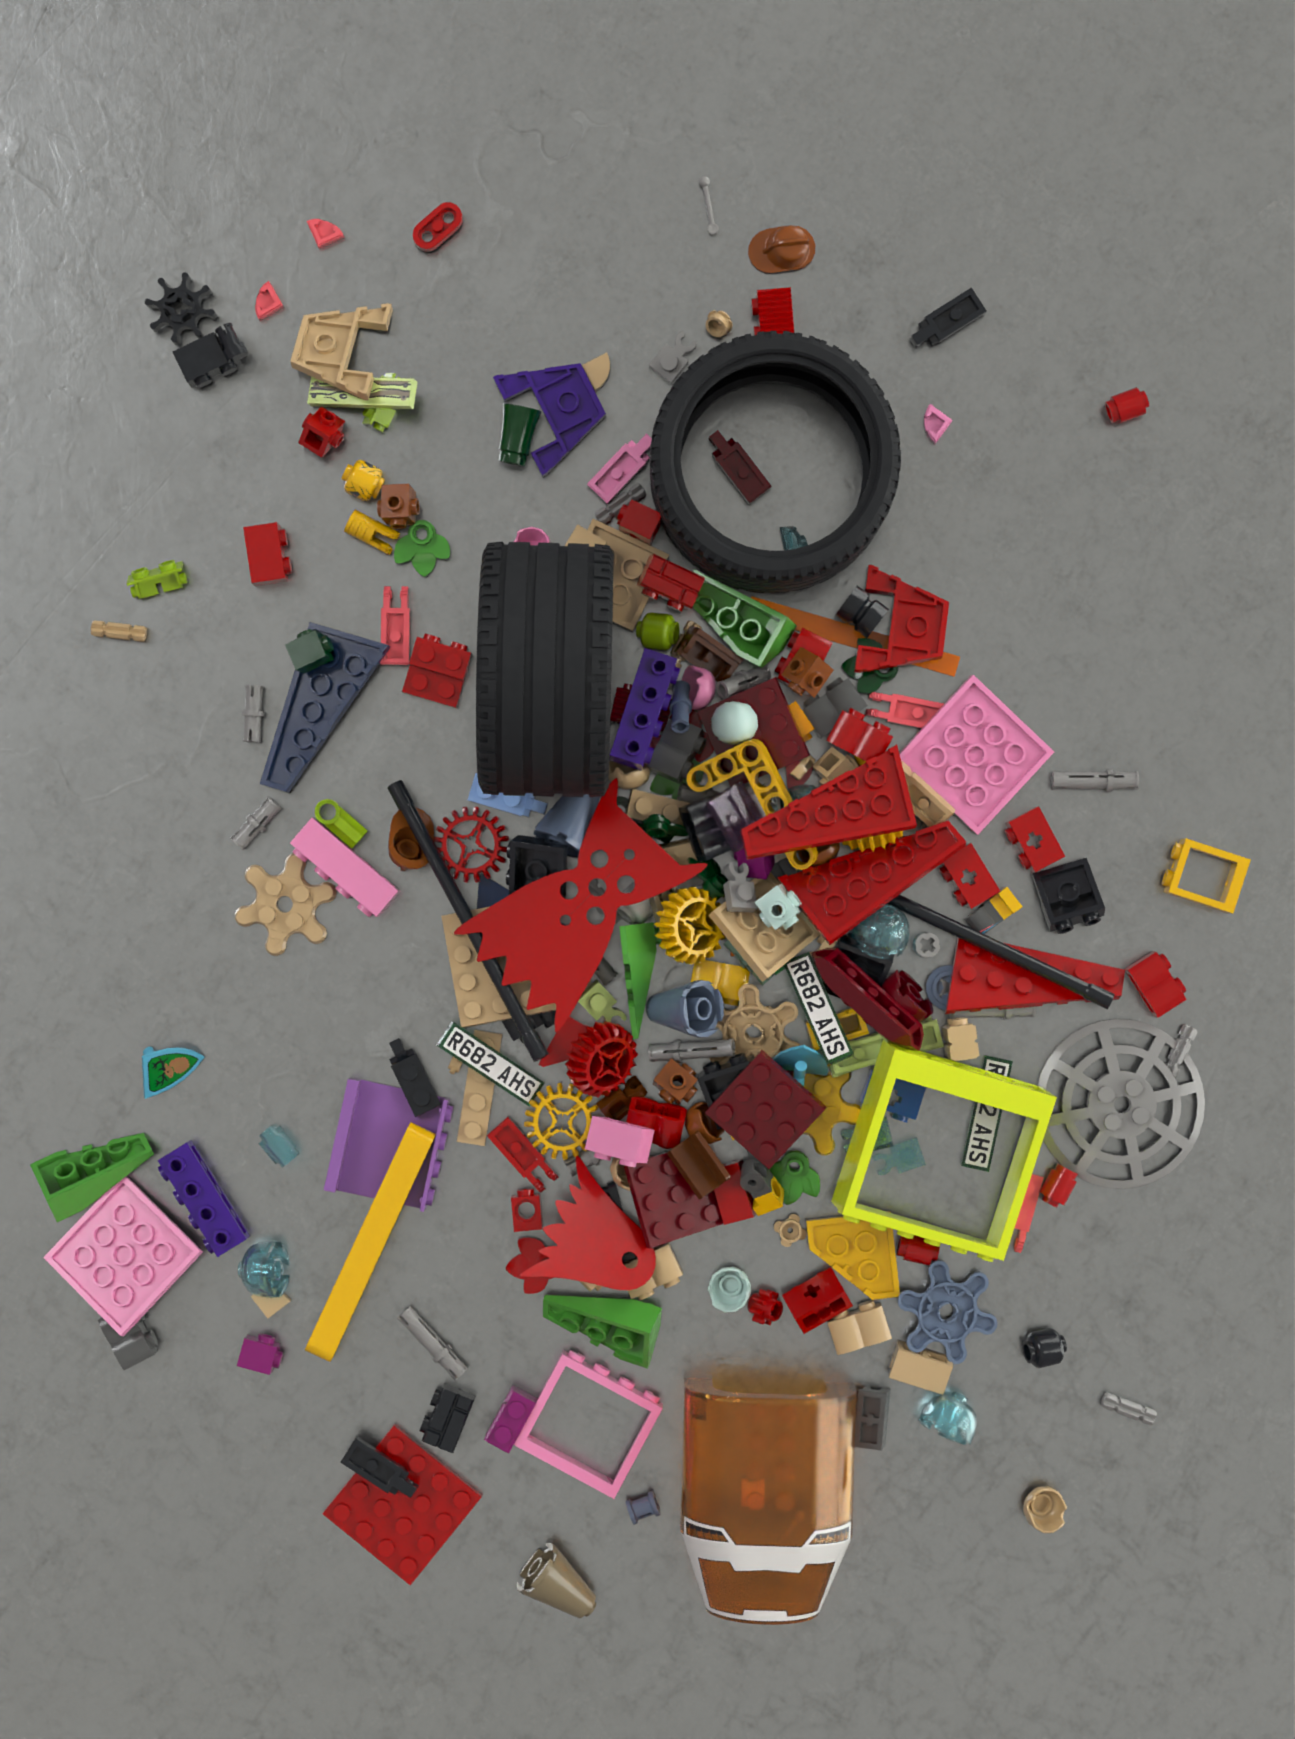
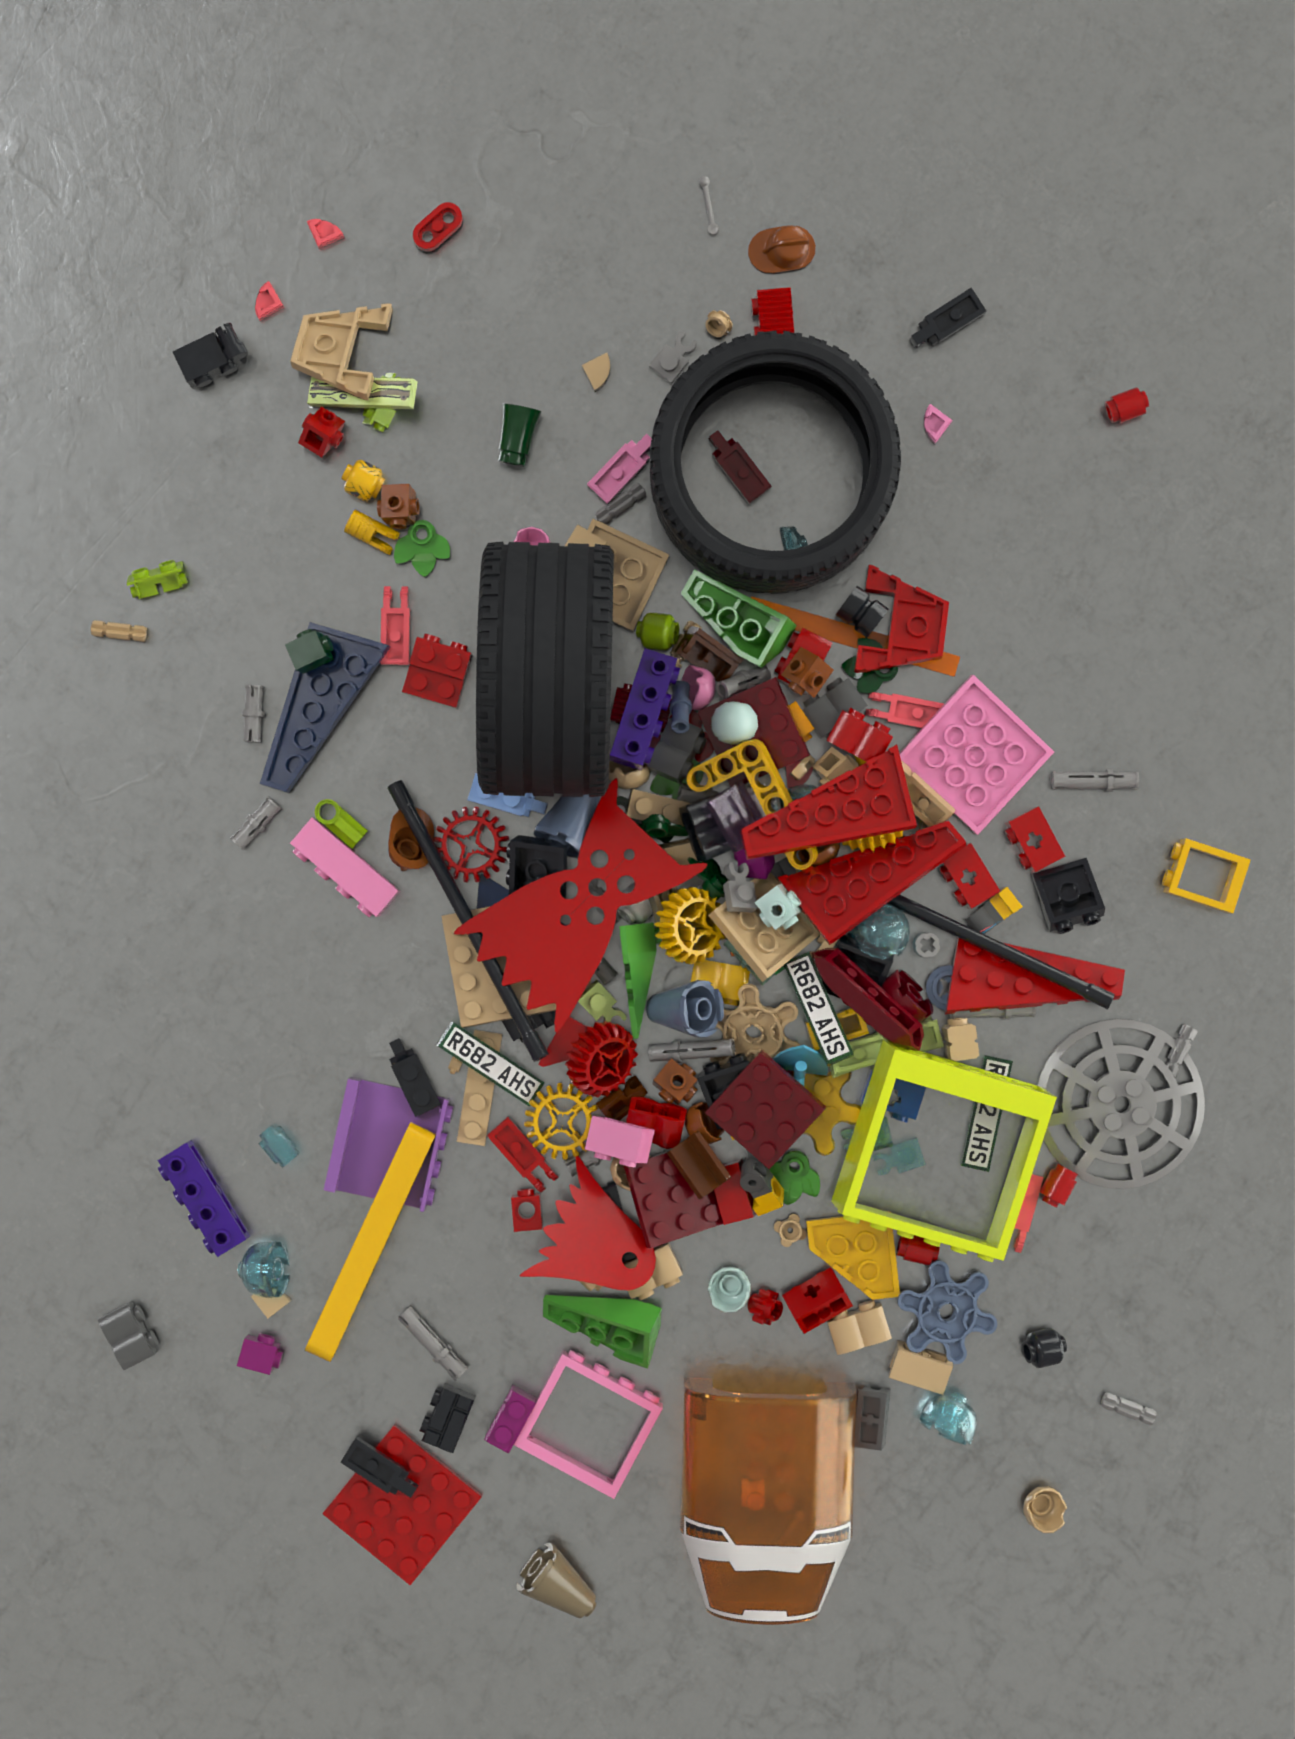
(81, 1177): bright green wedge -> none
(123, 1255): bright pink plate -> none
(167, 1068): shield -> none
(173, 299): black gear -> none
(266, 554): red brick -> none
(302, 915): tan plate -> none
(529, 1257): red plate -> none
(566, 403): dark purple wing -> none
(639, 521): red brick -> none
(643, 1507): sand blue bush -> none
(670, 582): red brick -> none
(1156, 984): red brick -> none

